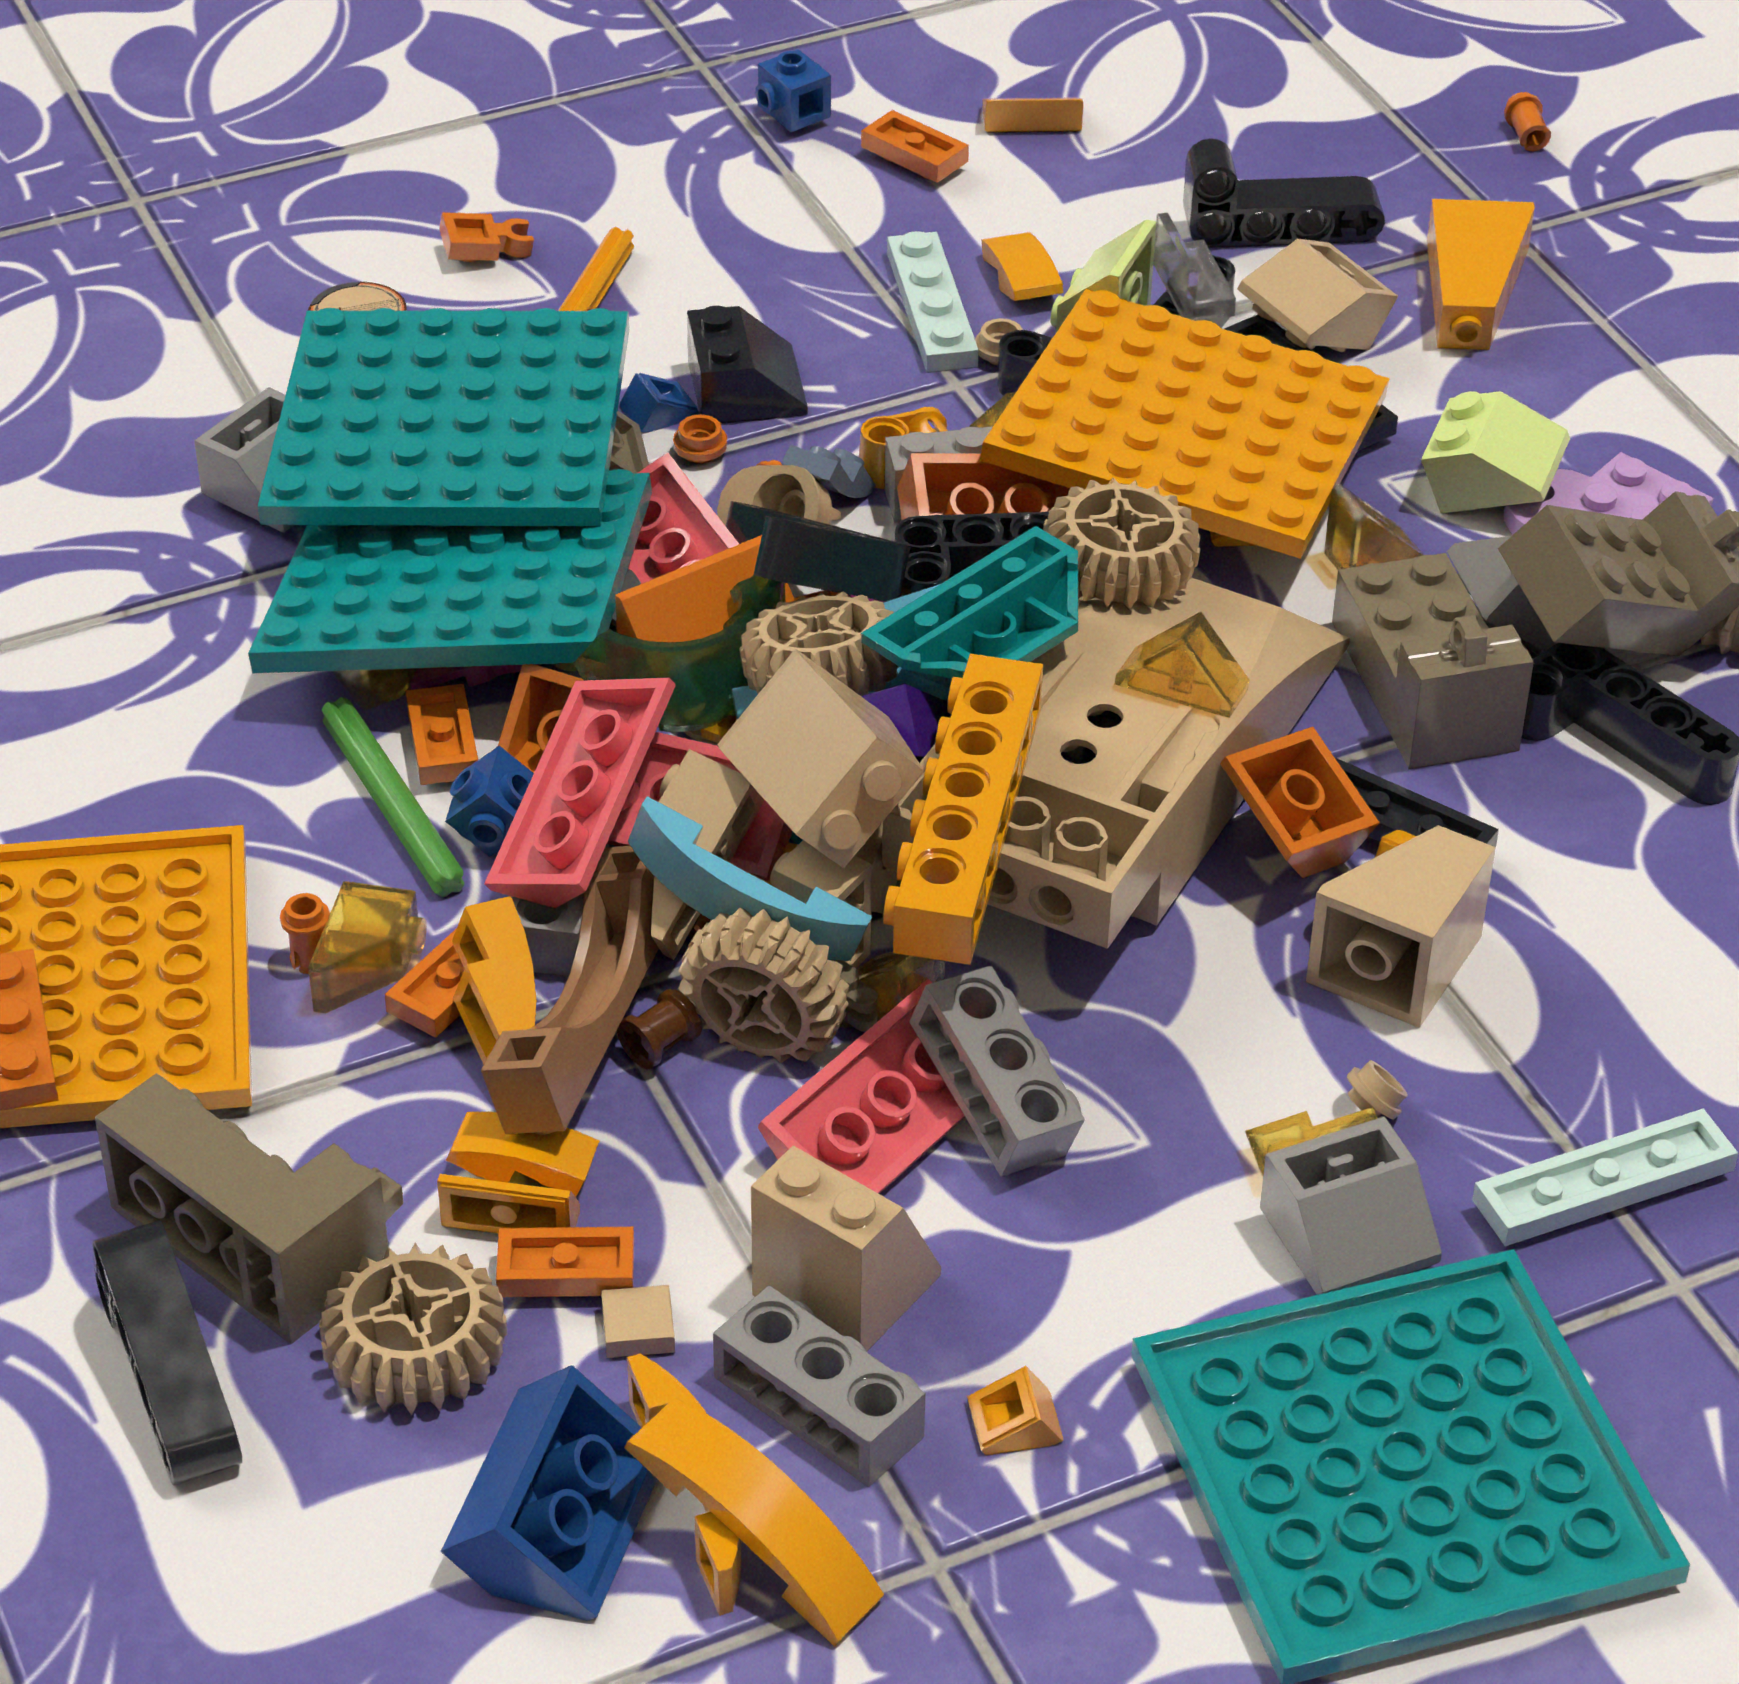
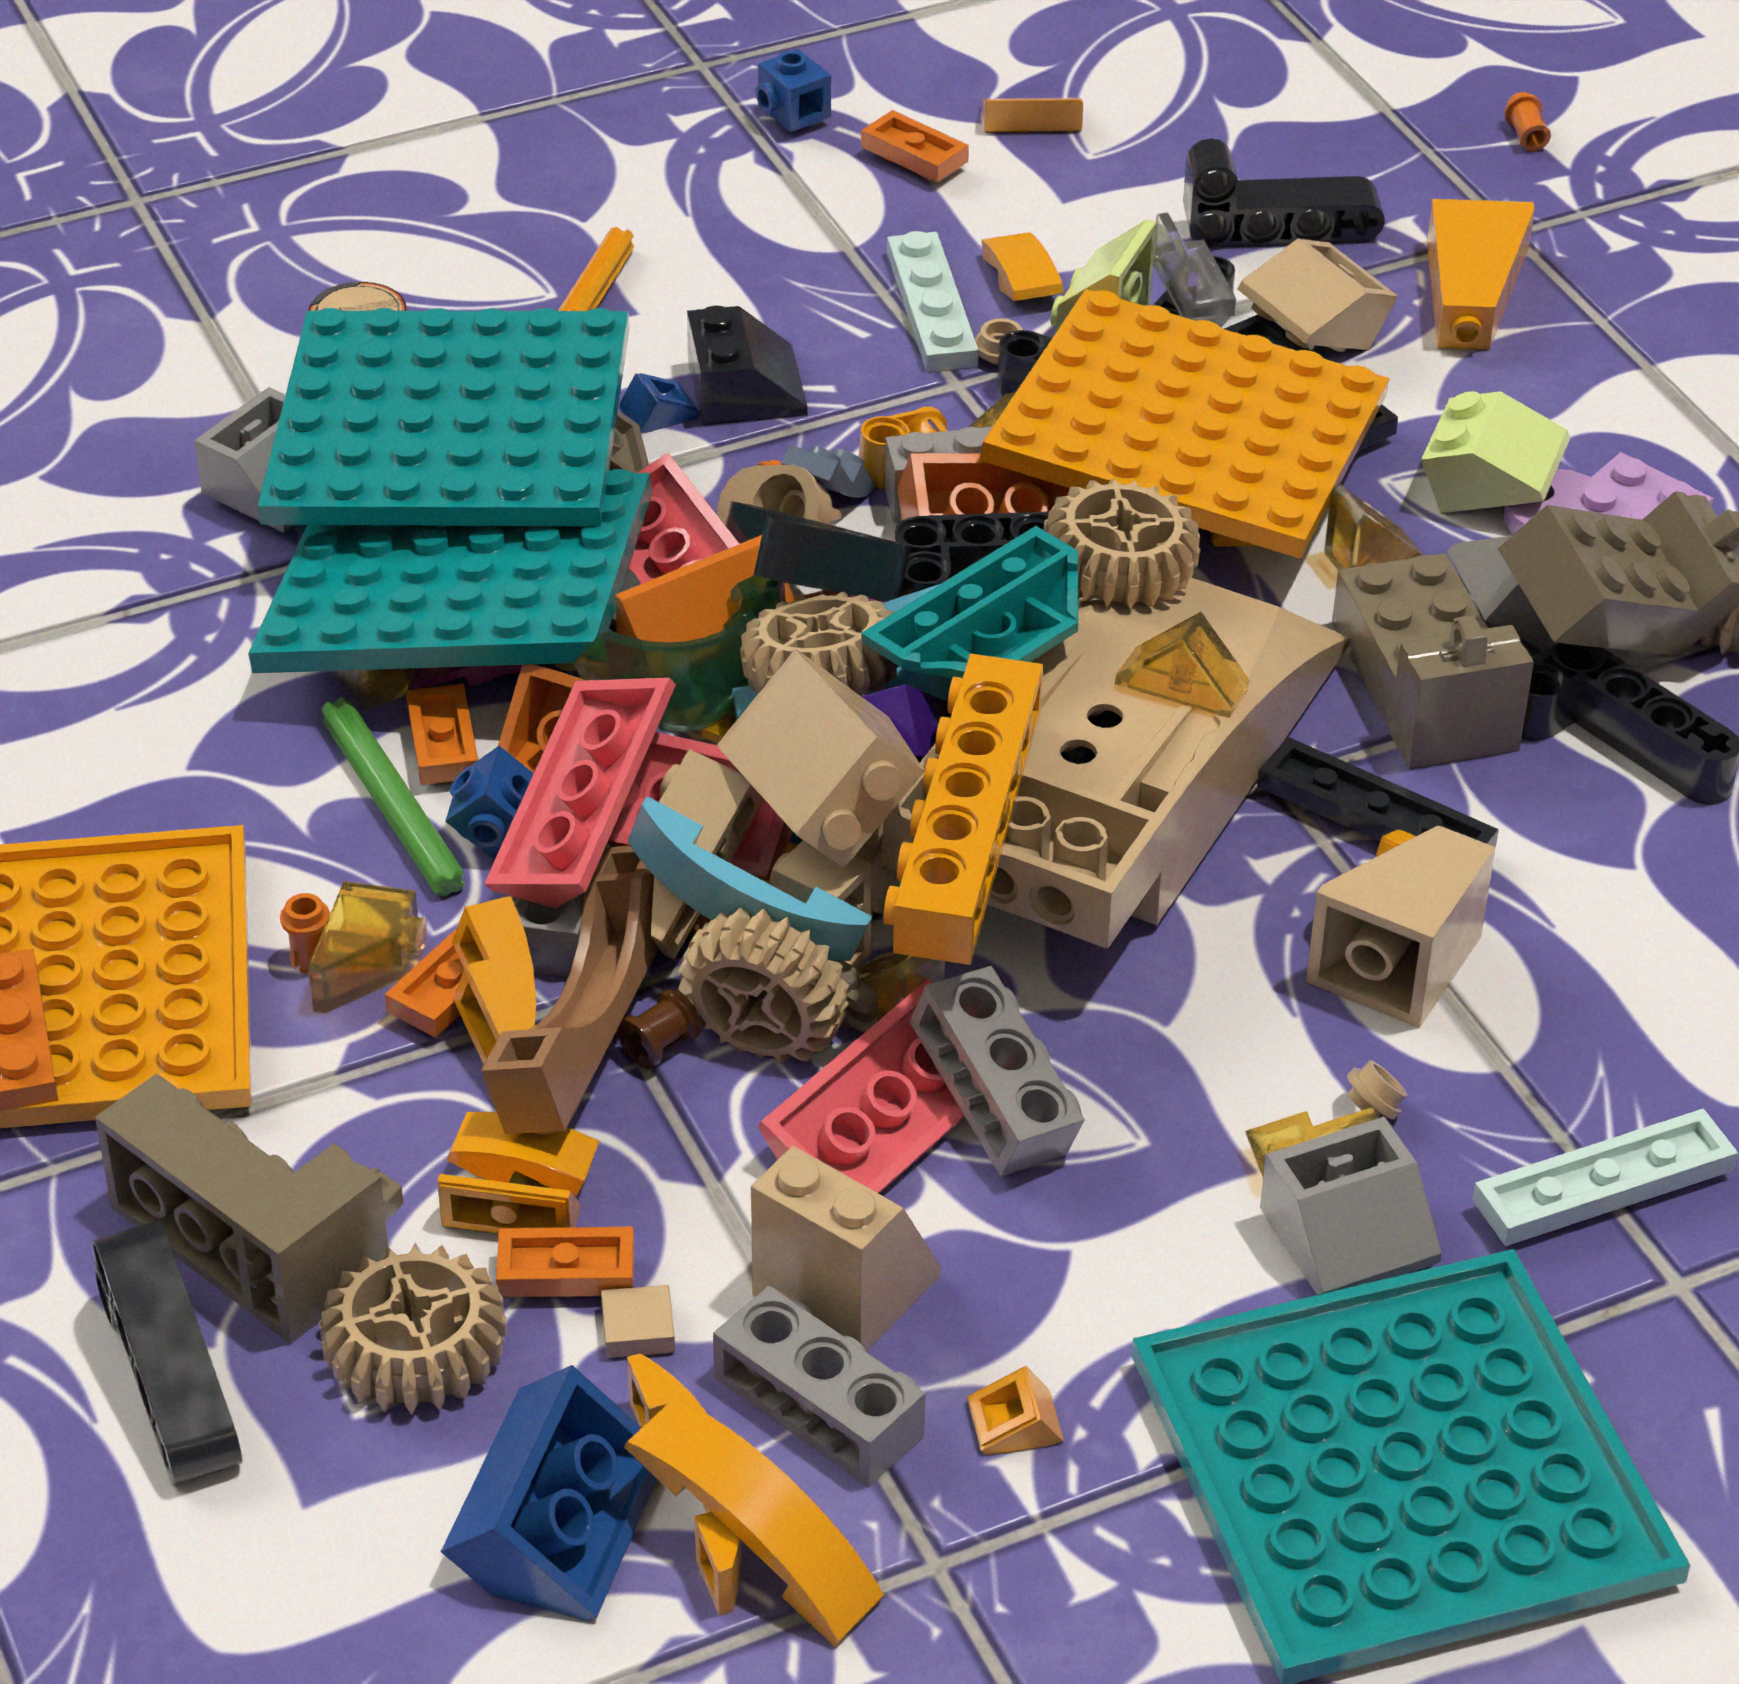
(477, 237): orange plate -> none
(700, 439): orange plate -> none
(1302, 800): orange slope -> none

